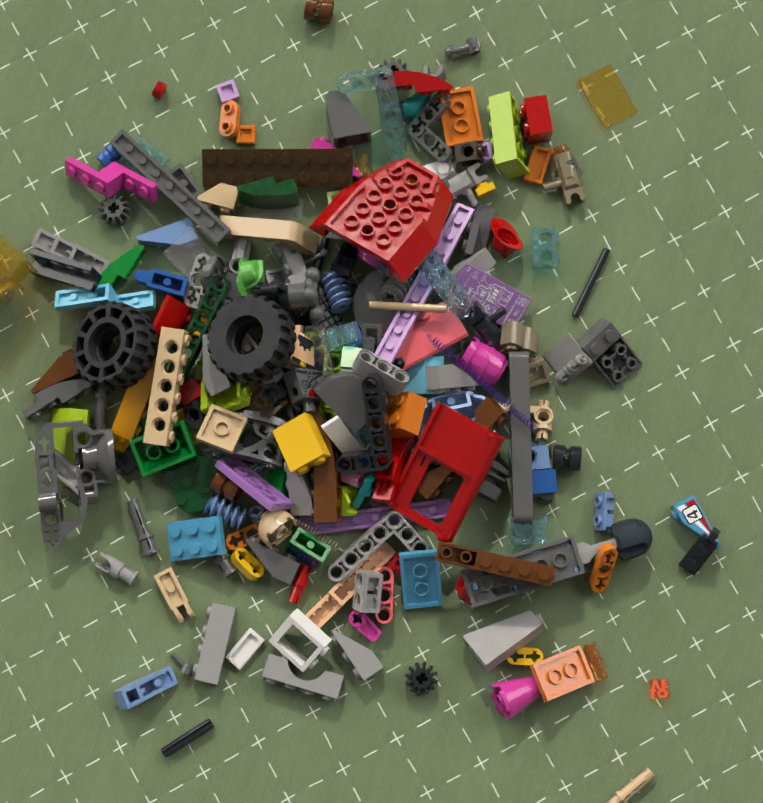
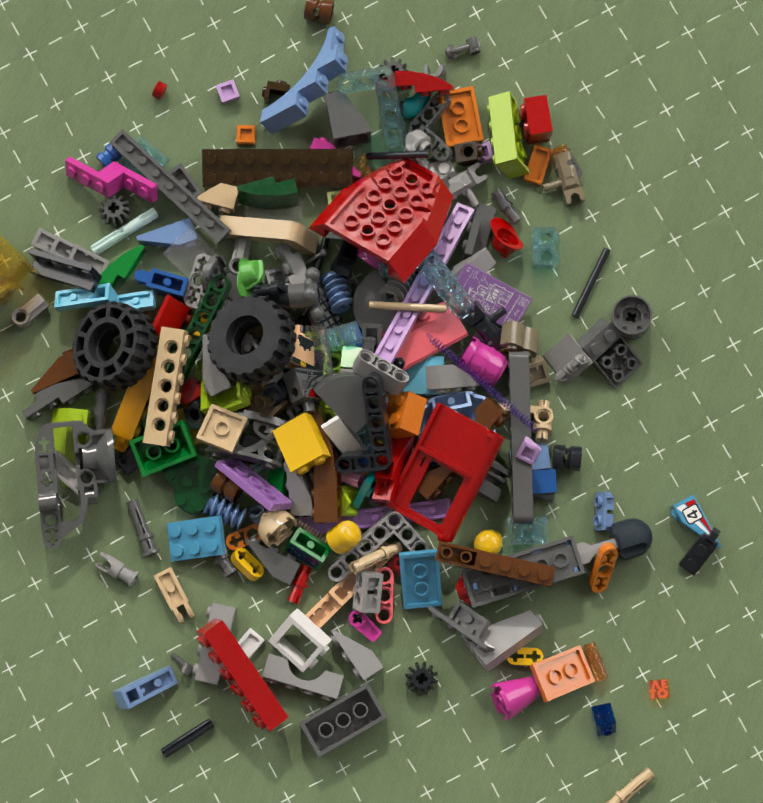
(31, 309): none -> light grey piece
(124, 231): none -> light aqua axle
(230, 118): orange plate -> none
(242, 675): none -> red brick
(278, 88): none -> dark brown bracket
(313, 85): none -> medium blue arch
(343, 720): none -> dark grey brick
(344, 536): none -> yellow helmet
(382, 554): none -> tan pin
(398, 155): none -> black bar
(418, 141): none -> light grey head
(468, 622): none -> dark grey bracket
(484, 189): yellow plate -> none
(488, 541): none -> yellow helmet
(506, 206): none -> dark grey pin
(528, 451): none -> lavender slope
(604, 719): none -> clear blue bracket
(607, 96): clear yellow piece -> none
(635, 307): none -> dark grey wheel

